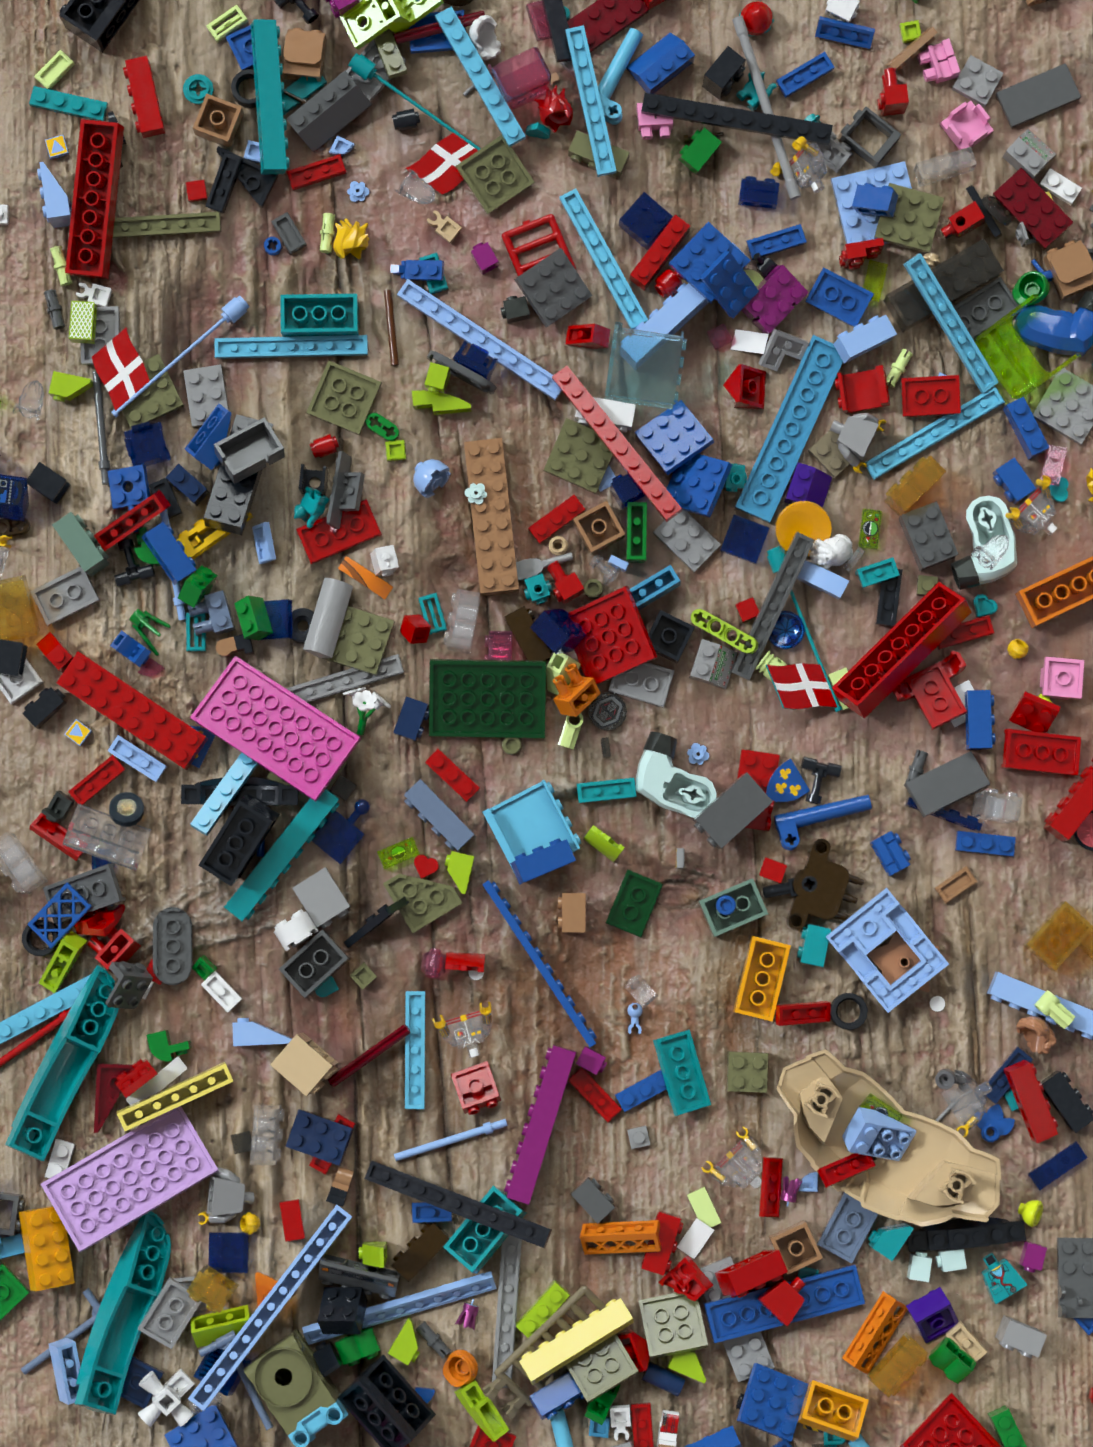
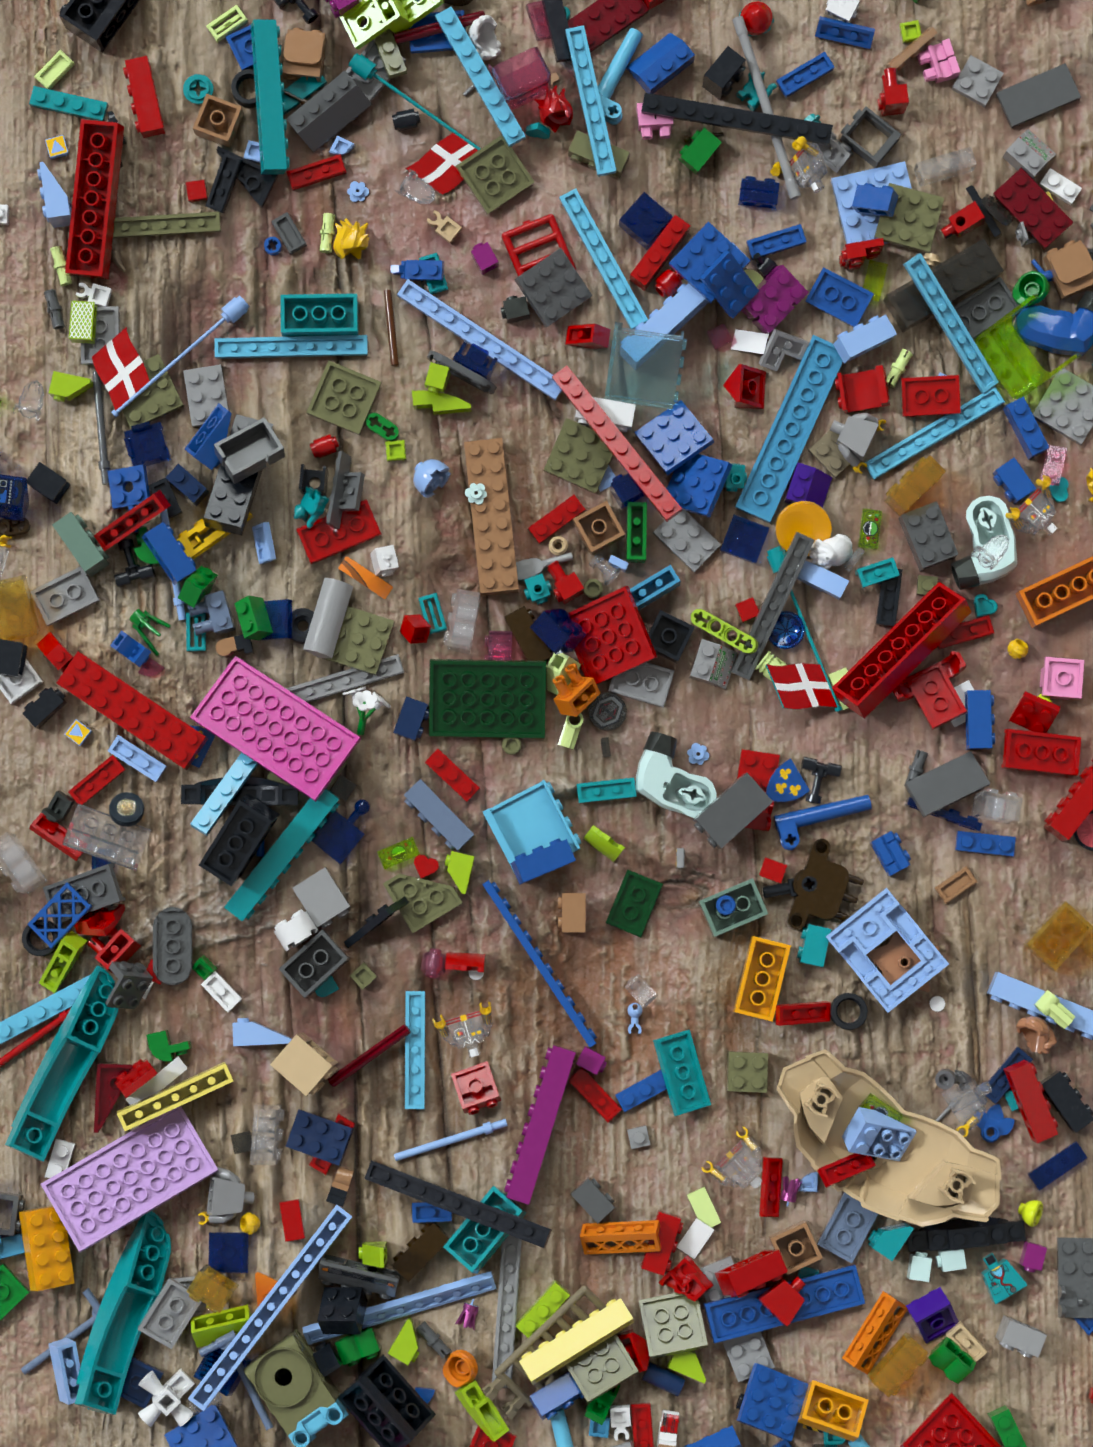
(967, 125): bright pink panel -> none

